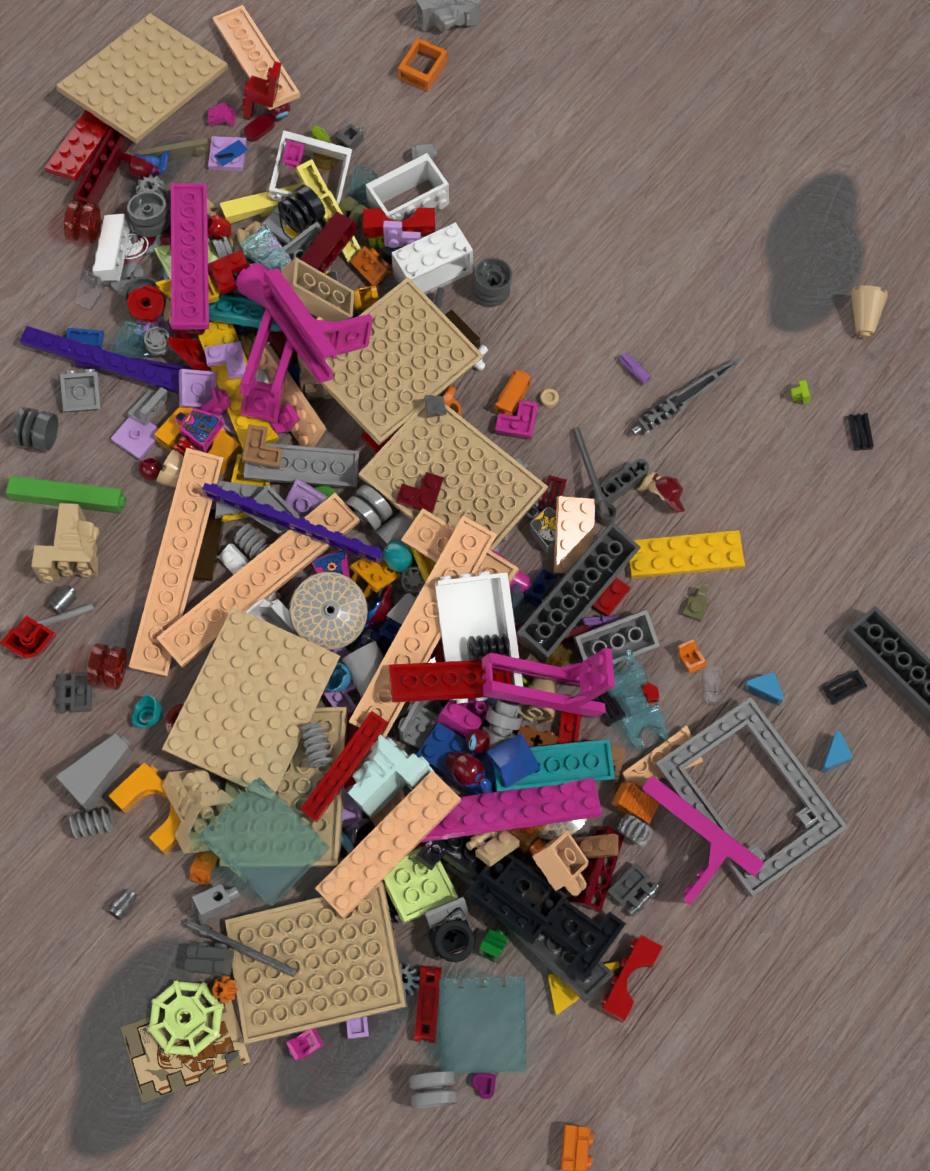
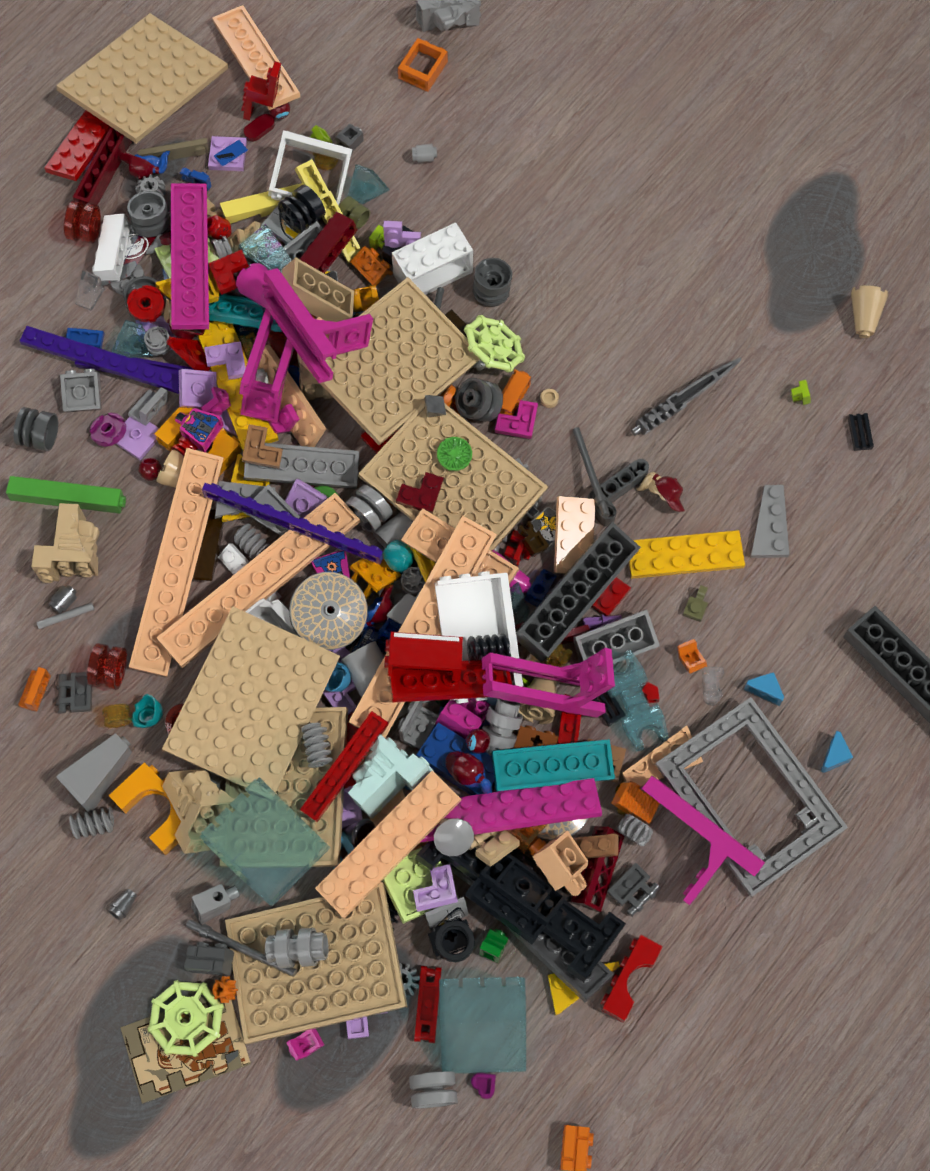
(28, 638): red brick -> none
(34, 689): none -> orange bracket
(111, 437): none -> magenta tile
(116, 715): none -> clear yellow wheel
(195, 177): none -> blue plate
(203, 867): orange bracket -> none
(220, 114): dark pink bracket -> none
(287, 948): none -> light grey piece
(293, 154): dark pink bracket -> none
(403, 179): white hose -> none
(421, 221): red arch -> none
(424, 652): none -> red panel
(440, 894): none -> lavender plate
(453, 836): none -> light grey dish
(454, 454): none -> bright green wheel
(479, 400): none -> dark grey wheel
(503, 346): none -> yellowish green plate
(513, 760): blue slope -> none
(516, 554): none -> red hips
(533, 540): none -> dark brown plate
(557, 480): dark red tile -> none
(635, 368): medium lavender axle -> none
(771, 526): none -> light grey wing
(831, 694): black tile -> none

